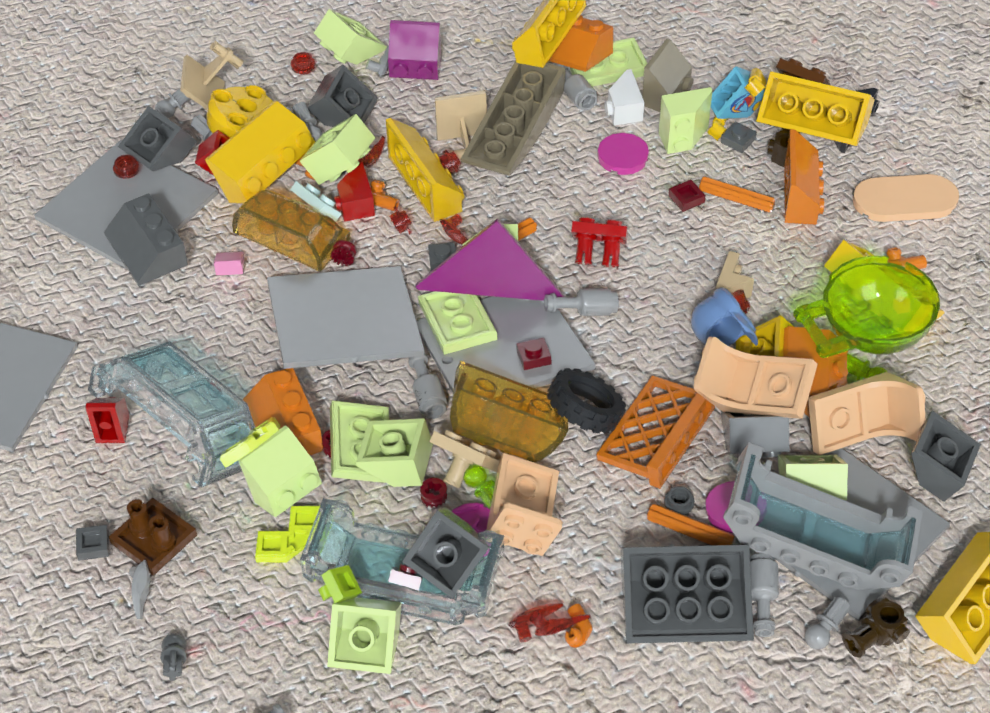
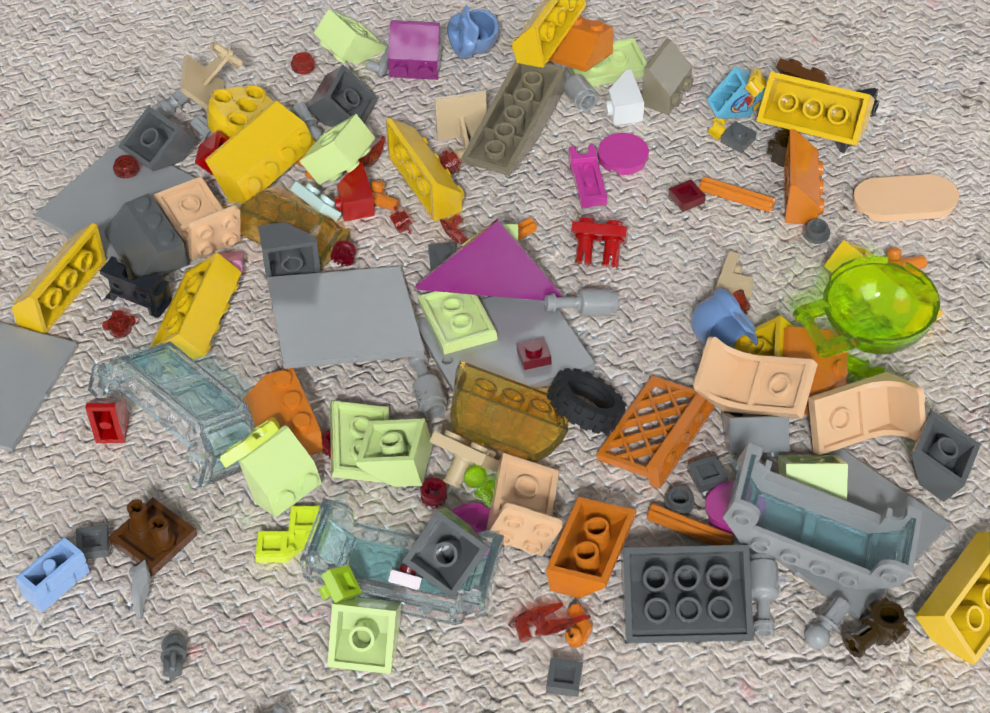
(52, 574): none -> light blue brick
(60, 281): none -> yellow slope
(119, 324): none -> clear red plate
(146, 291): none -> black piece
(198, 306): none -> yellow slope
(199, 218): none -> light nougat bracket
(288, 250): none -> dark grey slope
(472, 32): none -> medium blue piece
(564, 677): none -> dark grey plate
(587, 177): none -> dark pink plate
(589, 547): none -> orange slope
(684, 119): yellowish green slope -> none
(707, 473): none -> dark grey plate
(816, 231): none -> dark grey plate

